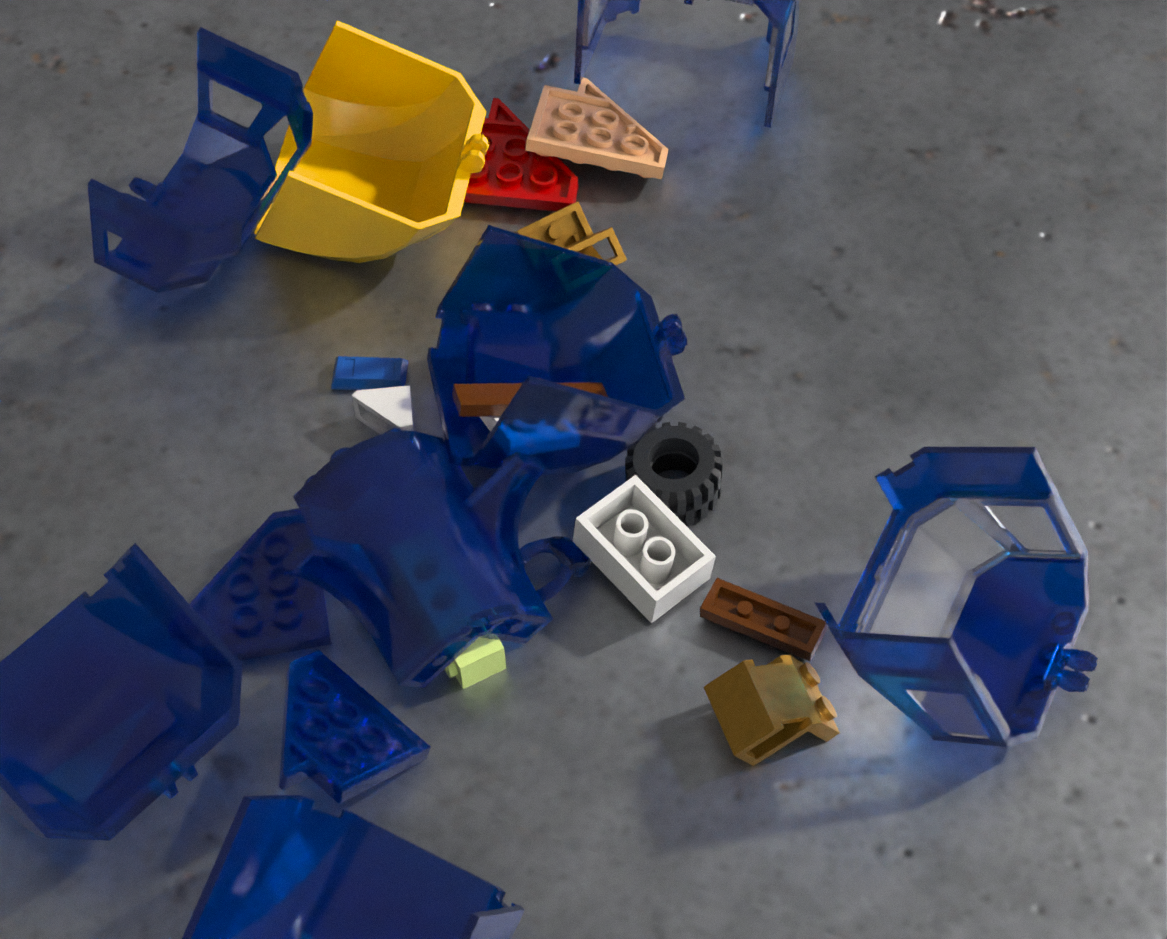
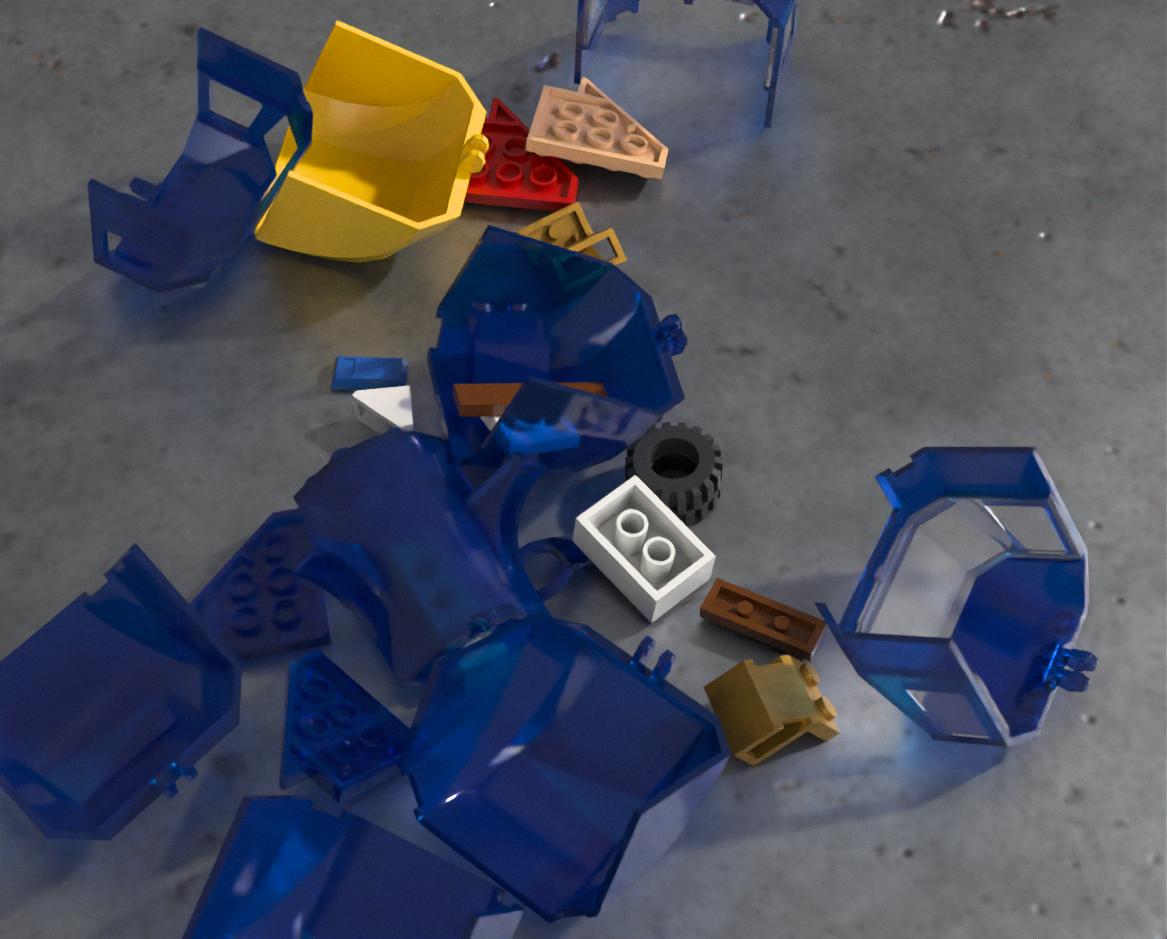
(559, 762): none -> clear blue windscreen

